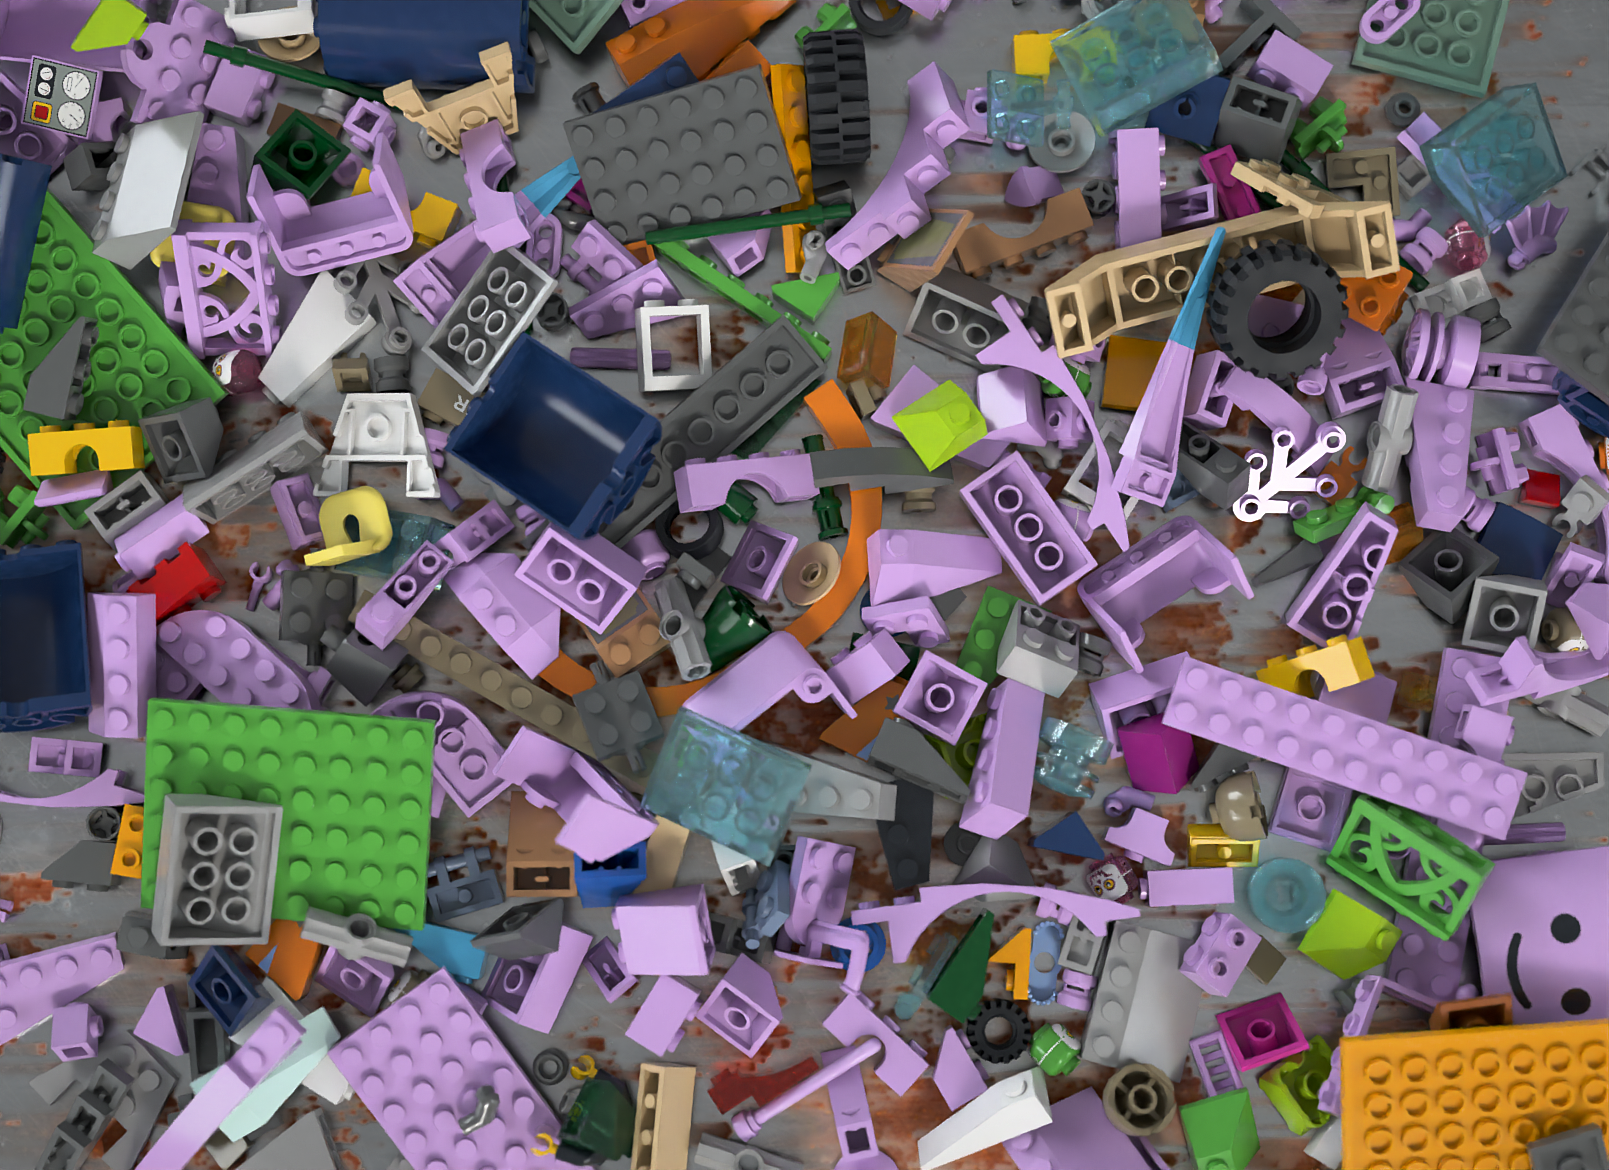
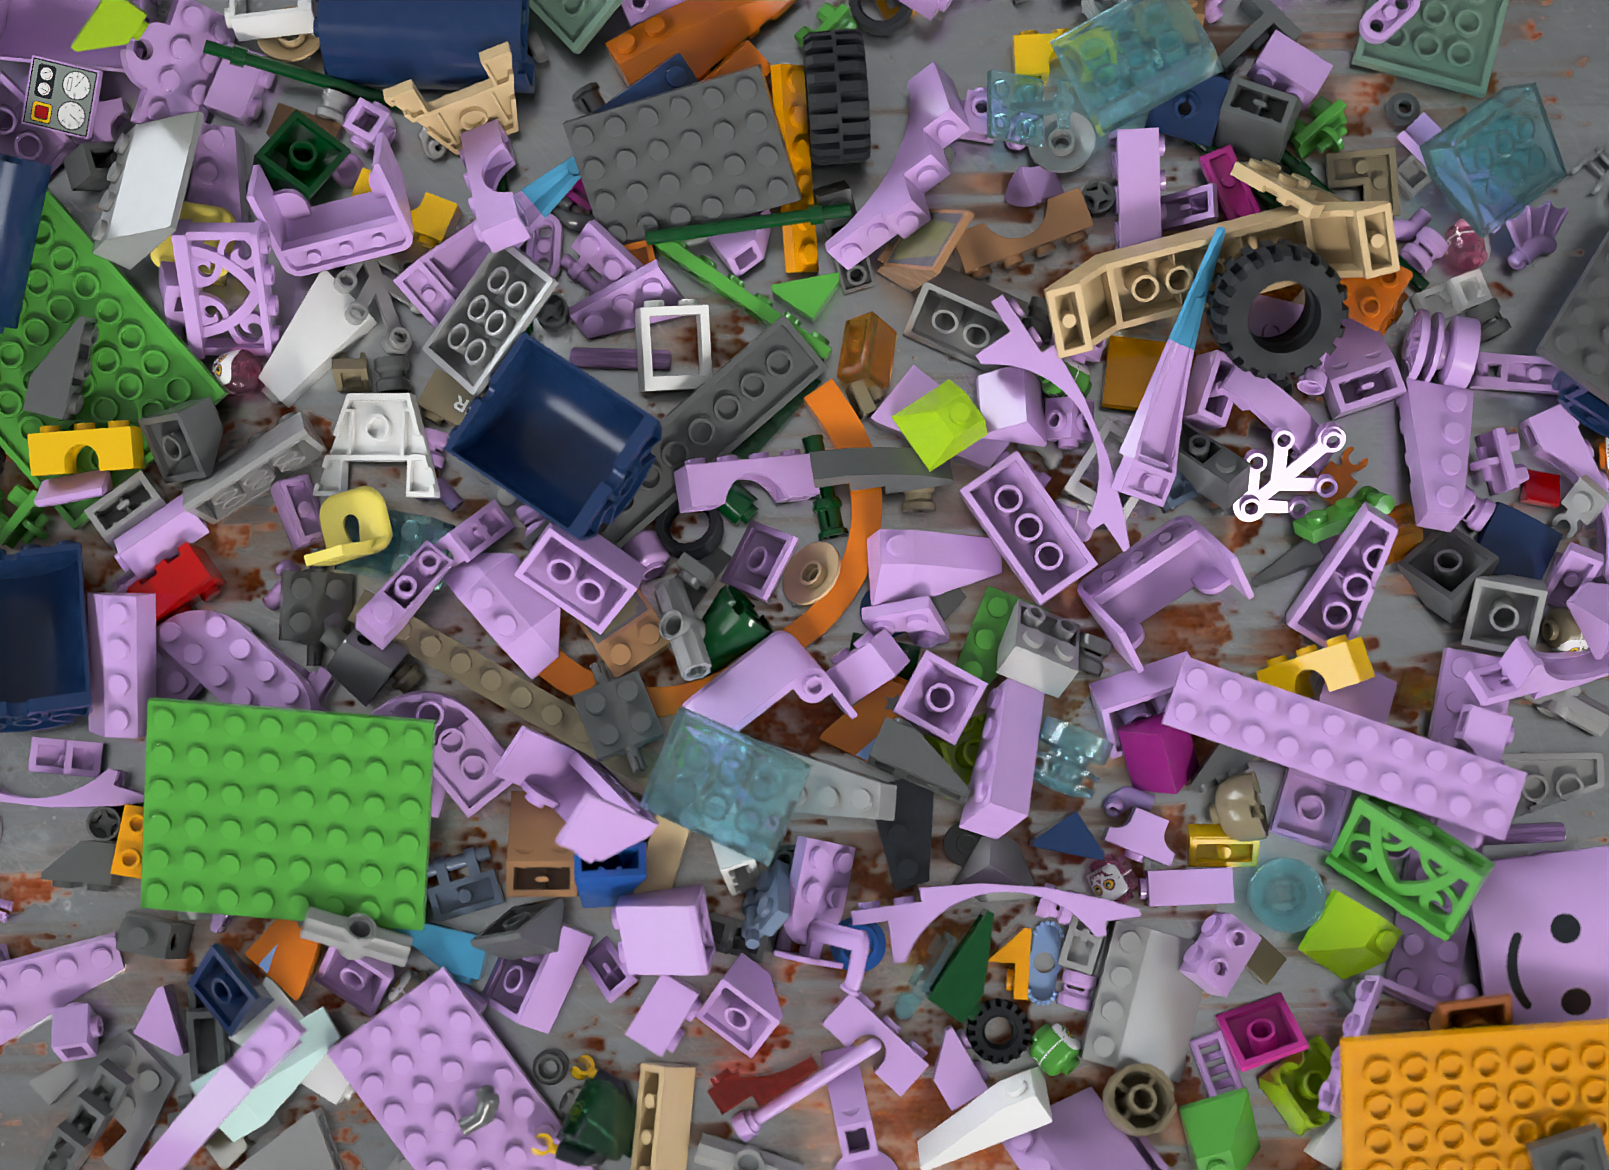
(215, 871): light grey slope -> none
(257, 584): lavender hand -> none
(814, 255): light grey arm -> none
(1389, 437): light grey piece -> none

